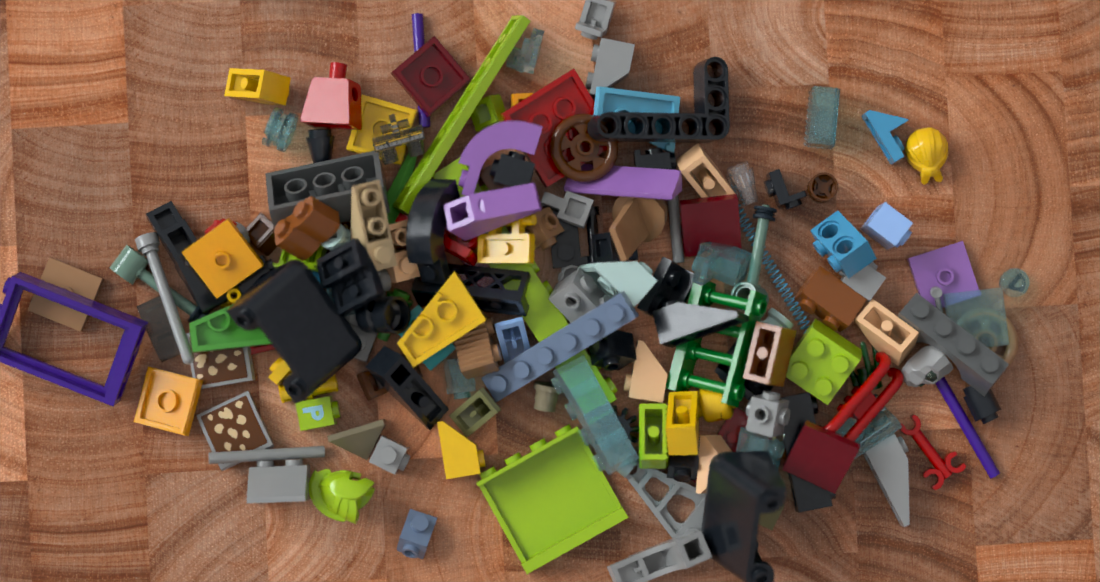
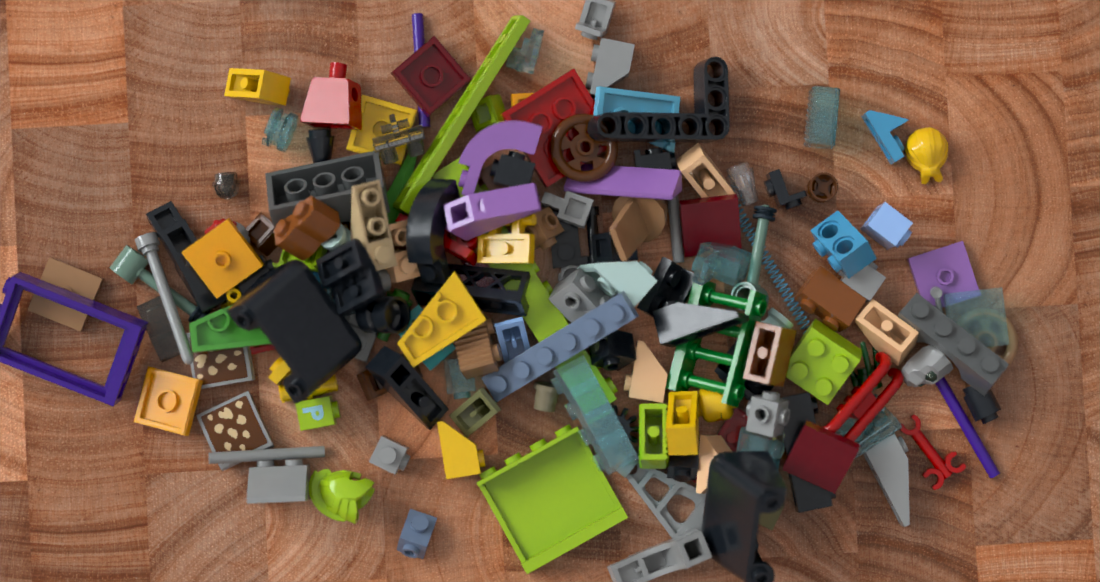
(226, 185): none -> clear smoke plate
(359, 439): dark tan slope -> none
(1014, 282): clear light blue tile -> none

